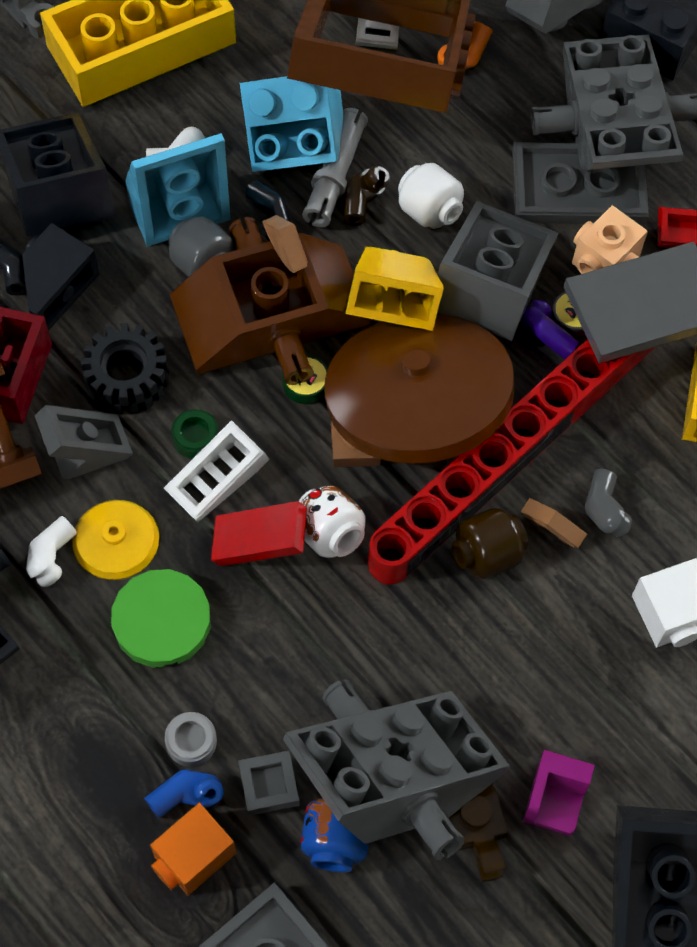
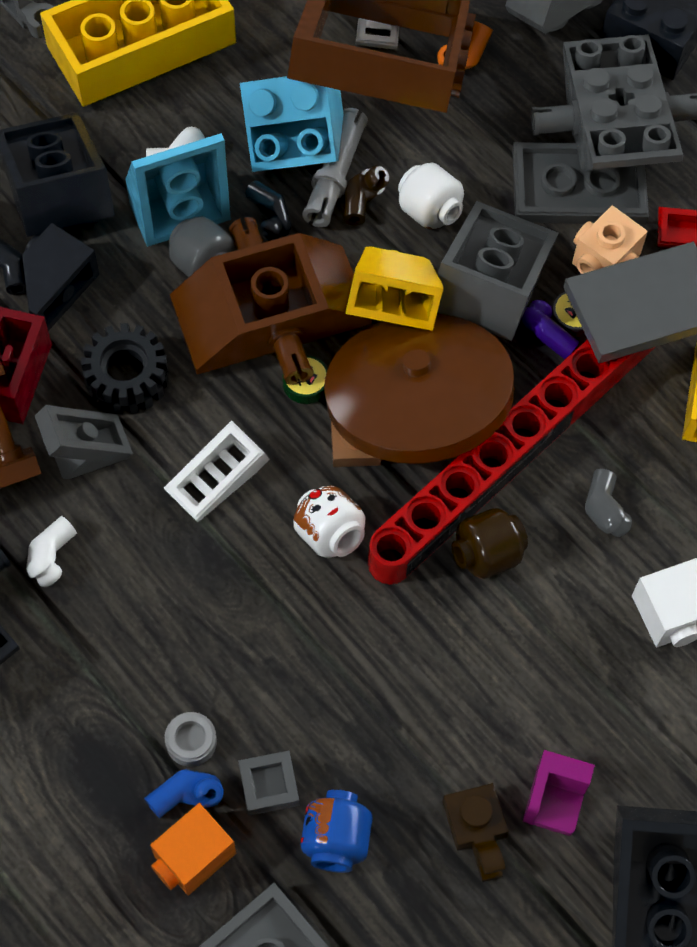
(115, 539): yellow piece -> none
(161, 618): bright green tile -> none
(193, 431): dark green tile -> none
(259, 534): red tile -> none
(286, 242): medium nougat tile -> none
(397, 765): dark grey slope -> none
(554, 522): medium nougat tile -> none

